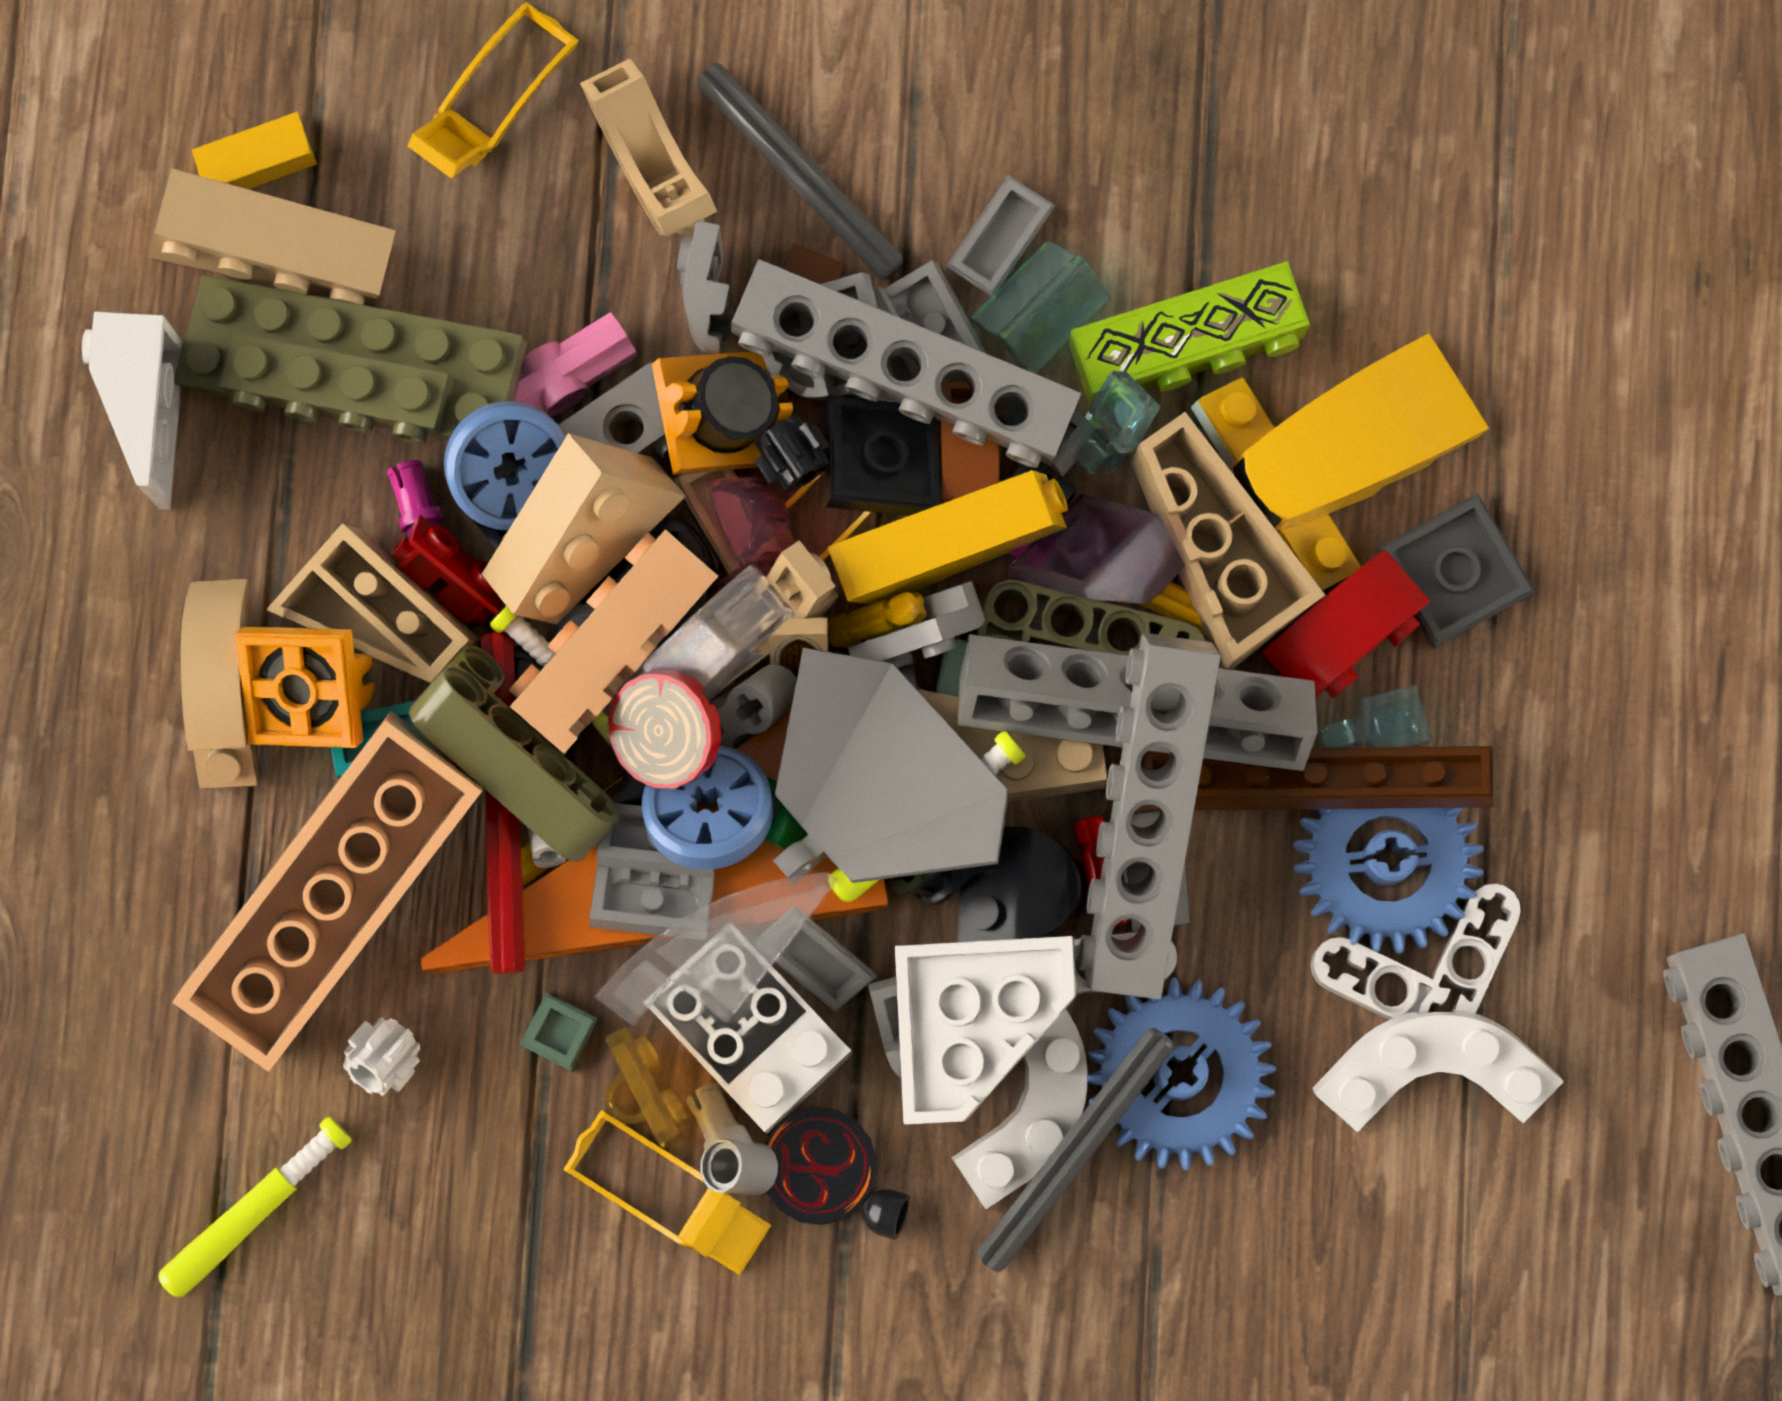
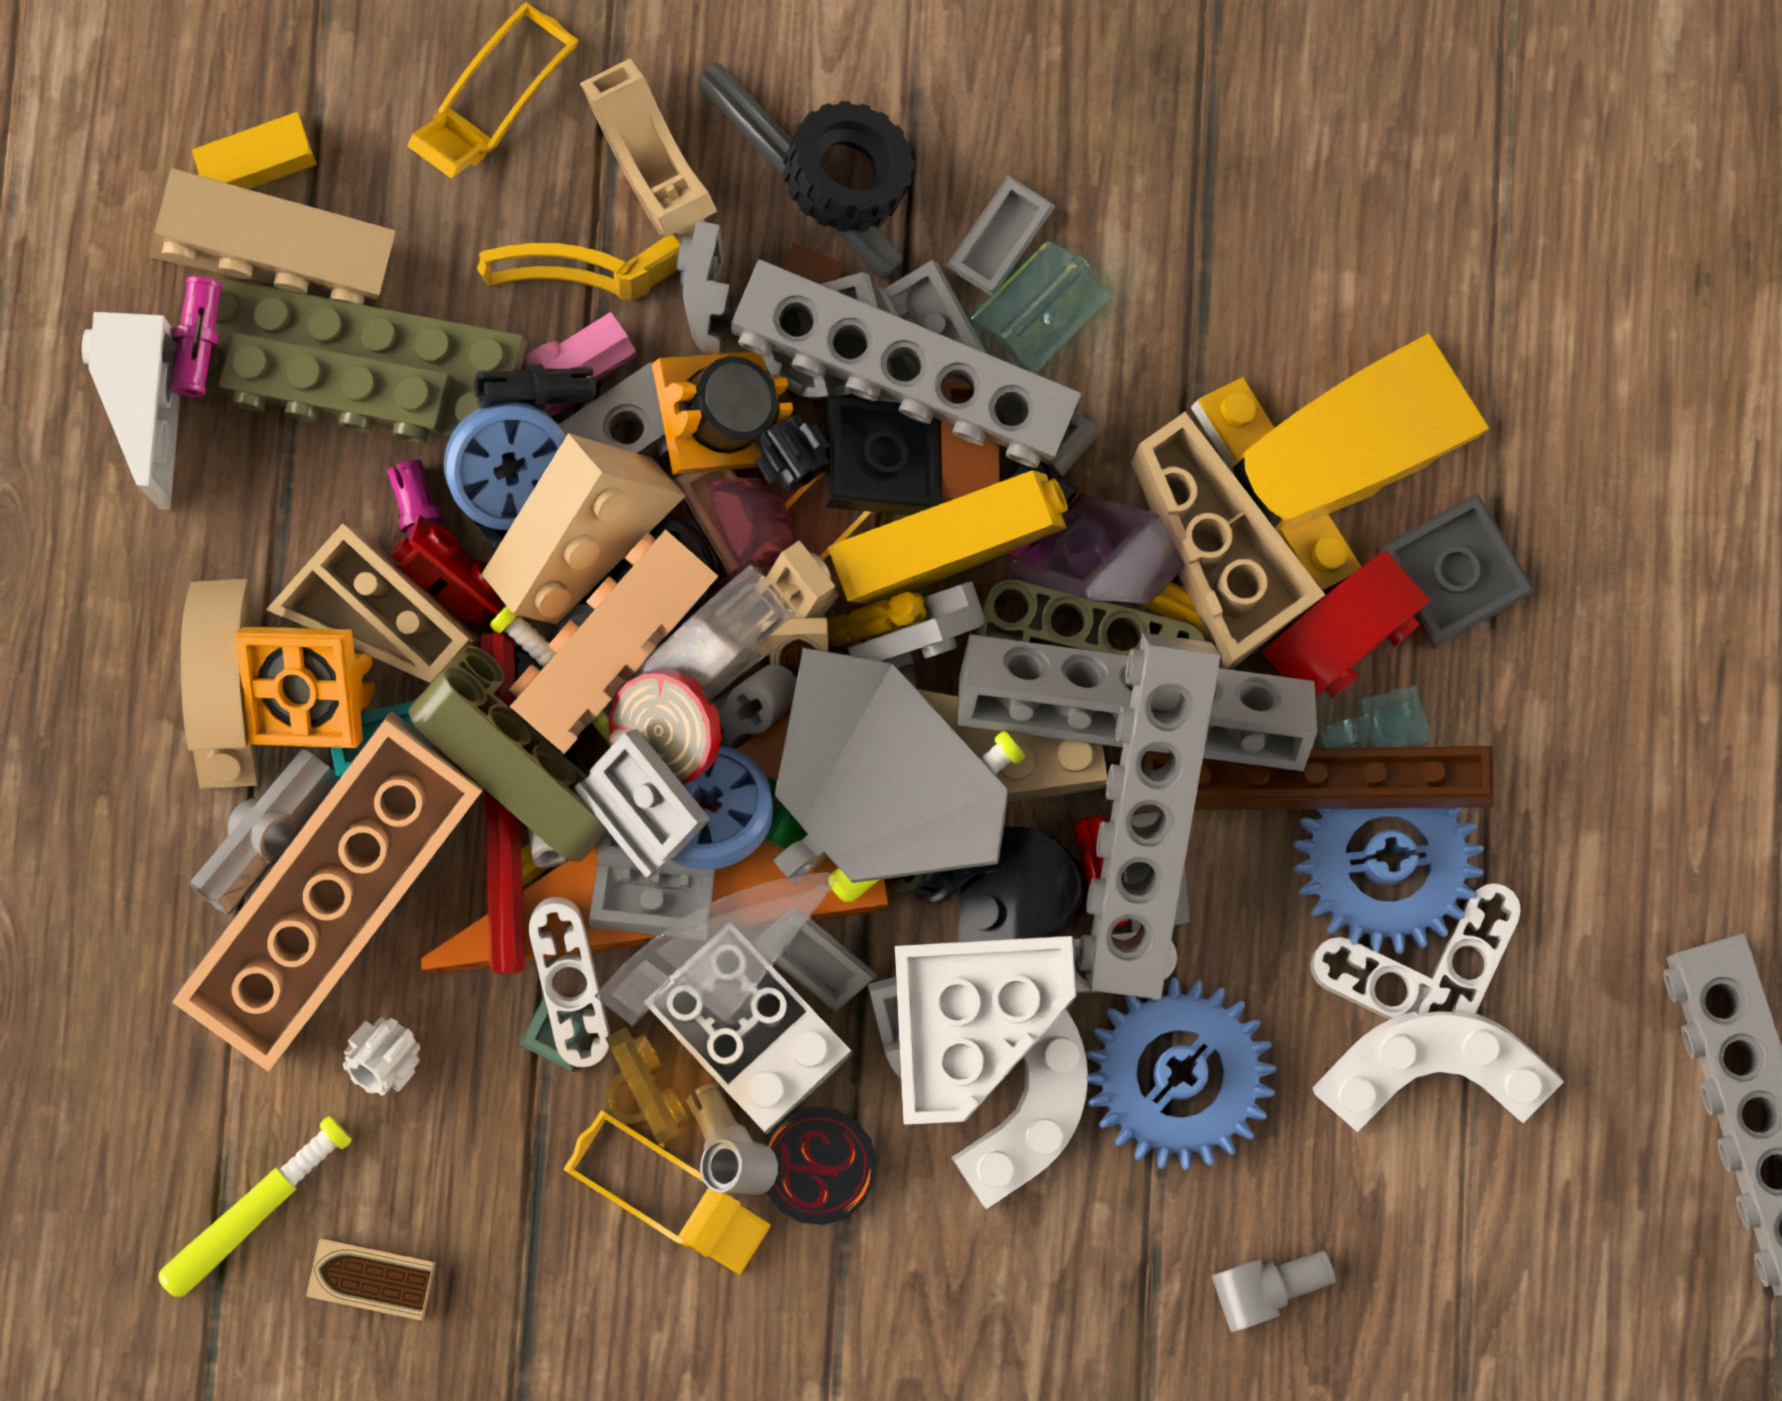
(202, 300): none -> dark pink pin
(263, 831): none -> light grey piece
(371, 1279): none -> tile
(535, 386): none -> black pin
(564, 1027): none -> white beam
(630, 280): none -> yellow piece
(641, 803): none -> plate
(866, 132): none -> black tyre
(886, 1212): black hinge -> none
(950, 669): sand green tile -> none
(1075, 1149): dark grey axle -> none
(1120, 420): clear light blue plate -> none
(1194, 332): lime brick -> none
(1258, 1290): none -> light grey pin

